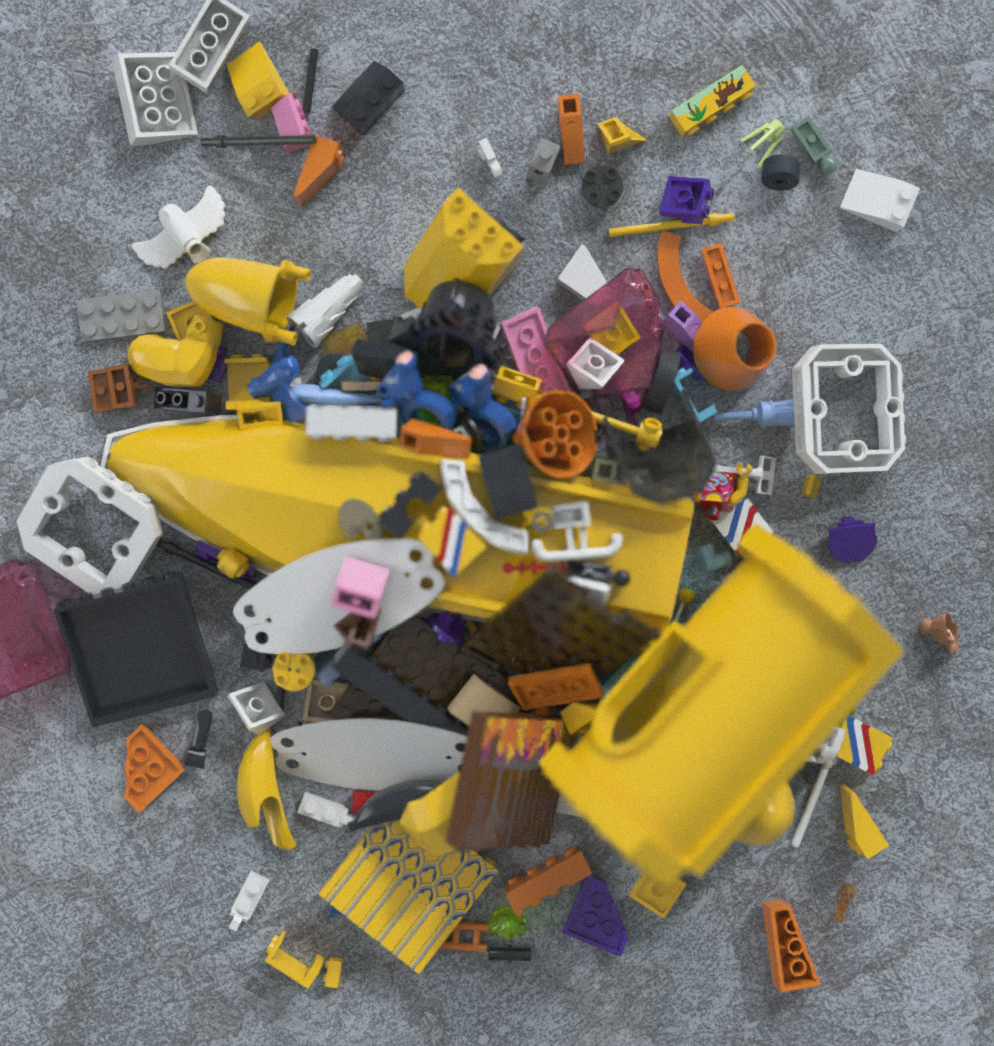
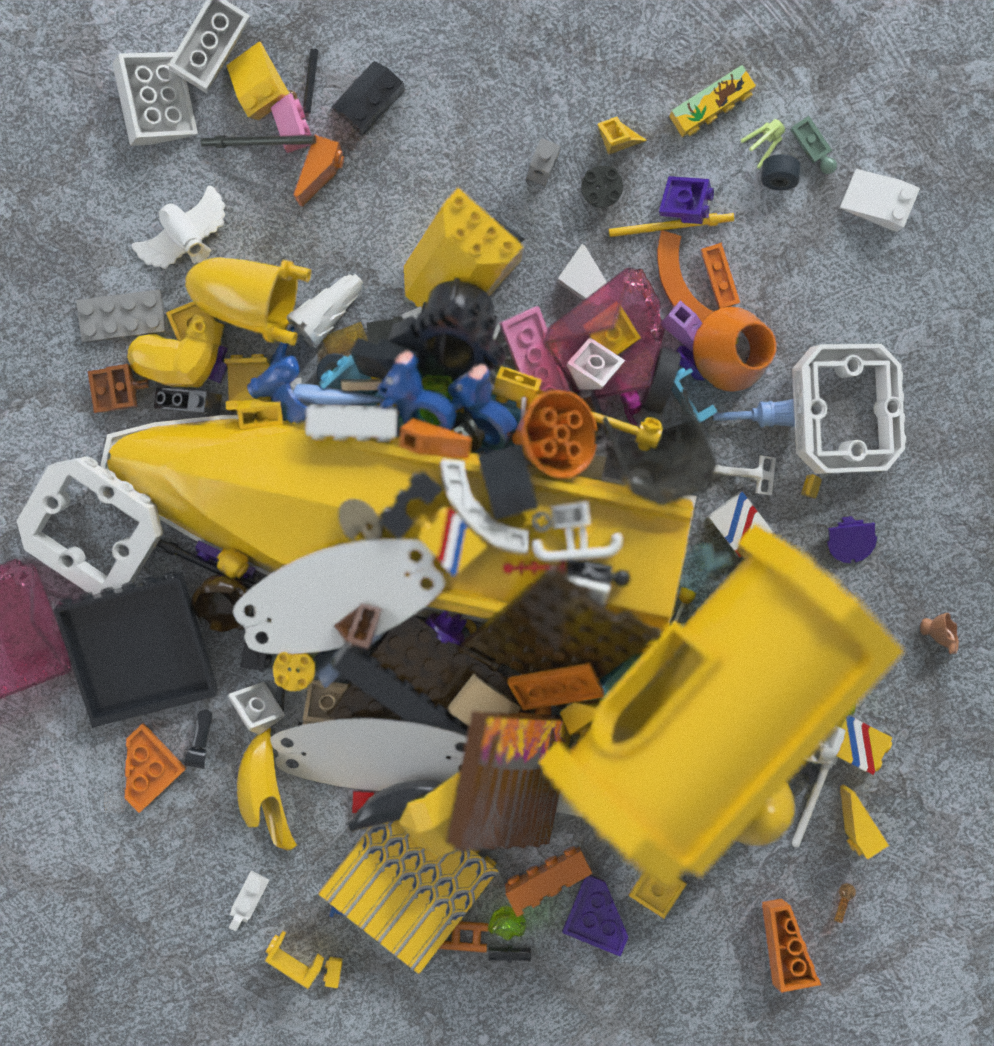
(216, 602): none -> dark brown piece
(324, 810): white hinge -> none
(360, 587): bright pink slope -> none
(486, 153): white plate -> none
(571, 129): orange slope -> none
(603, 470): olive brick -> none
(724, 491): torso -> none

